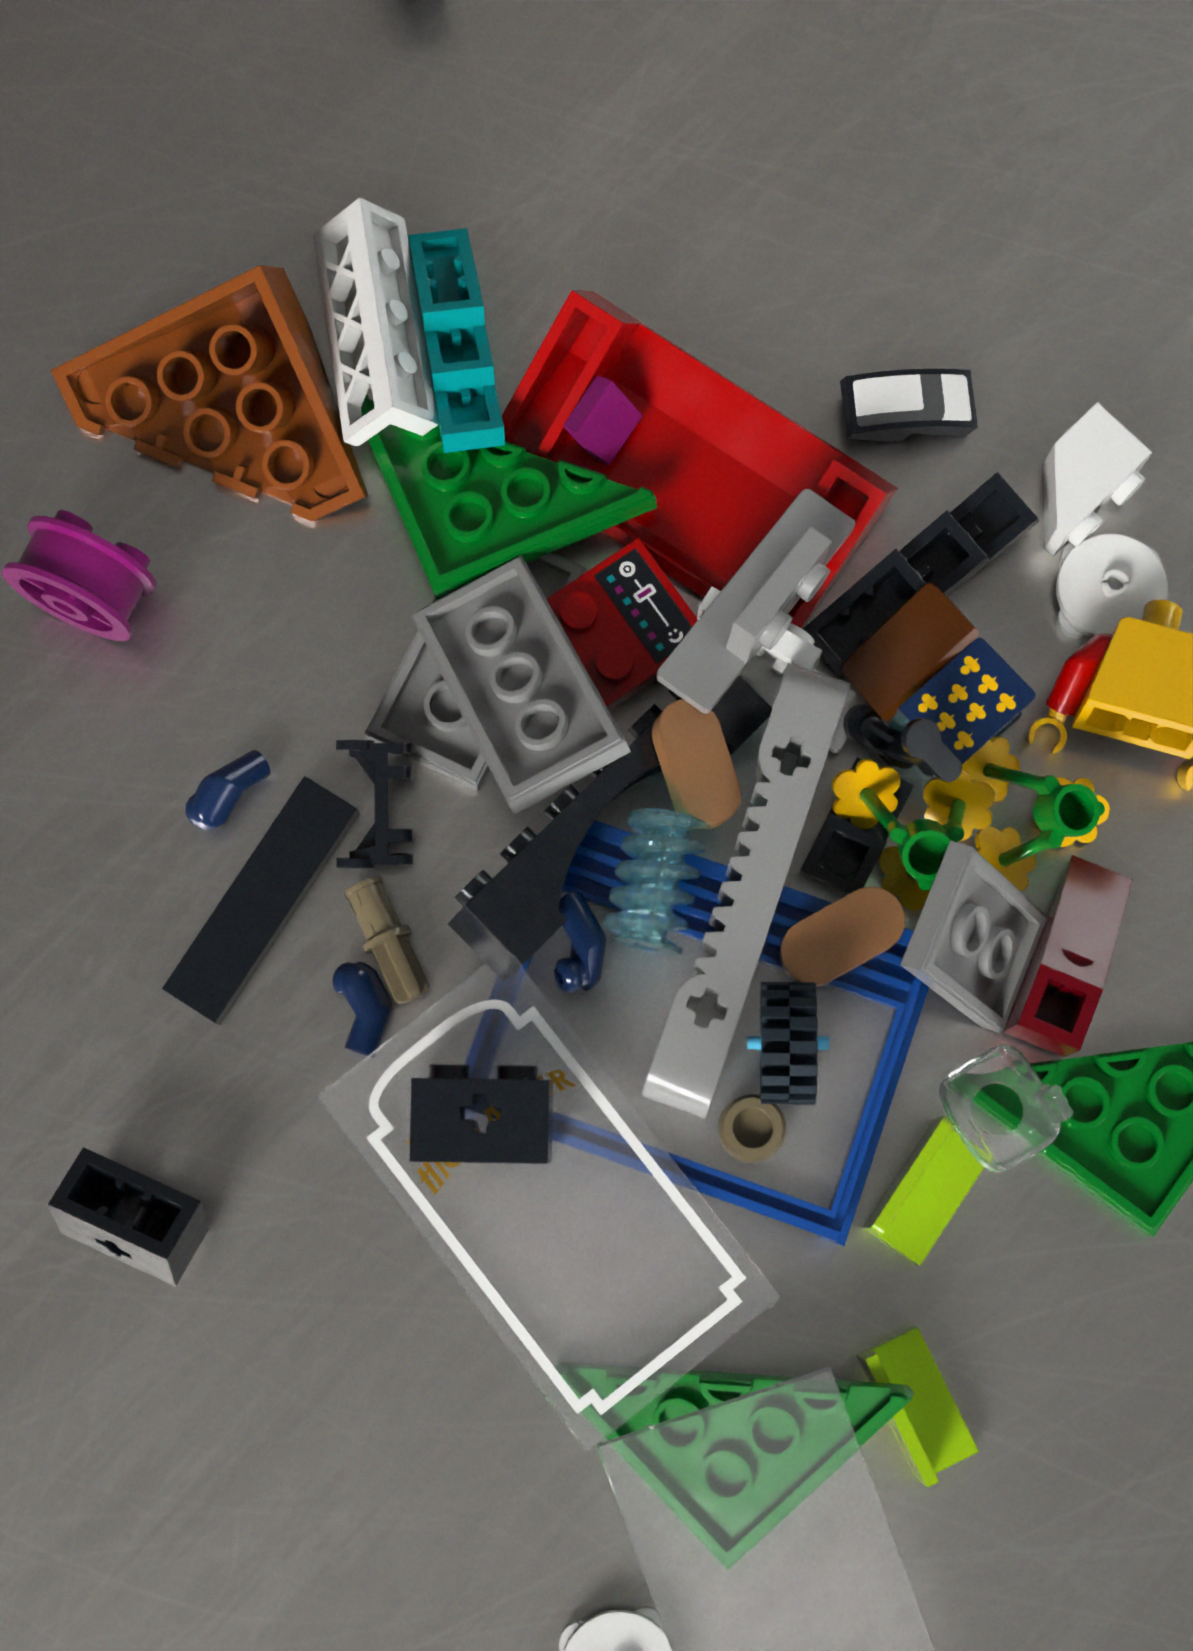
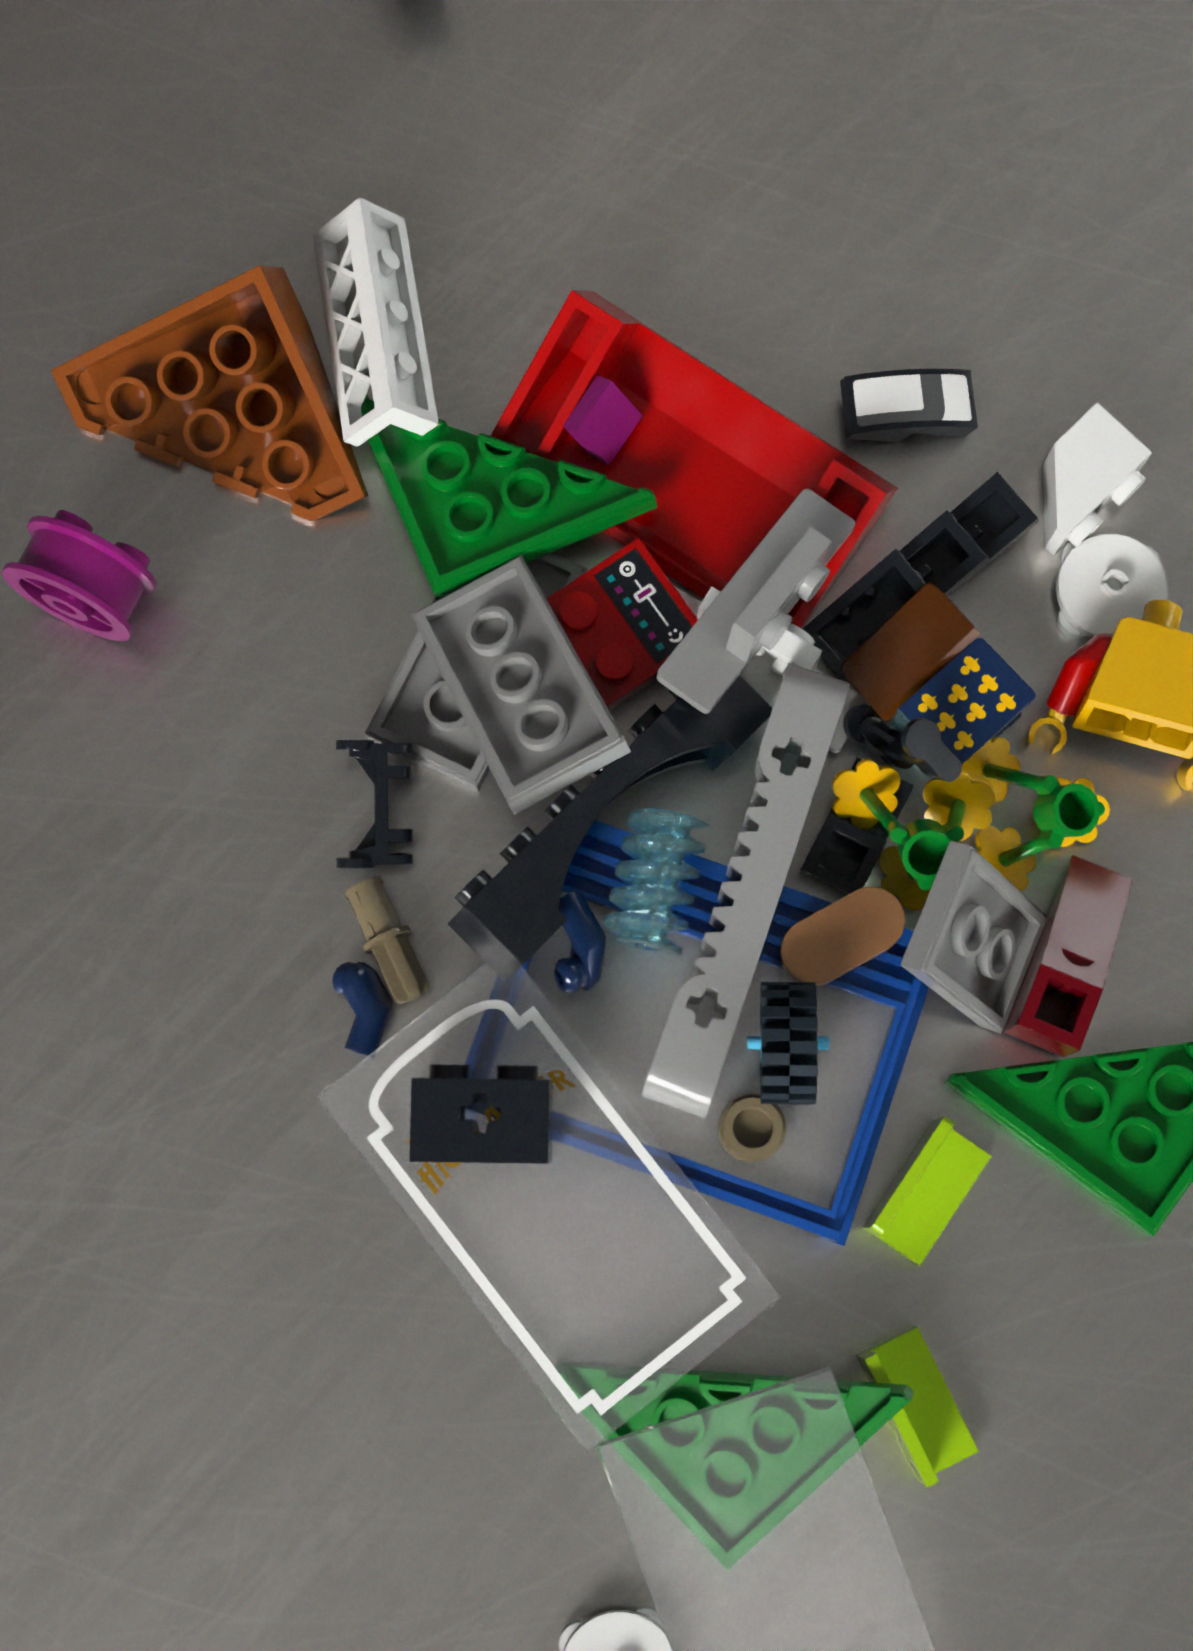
(129, 1216): black brick -> none
(223, 788): dark blue arm -> none
(261, 900): black tile -> none
(456, 340): teal slope -> none
(696, 763): medium nougat tile -> none
(1042, 1107): clear piece -> none

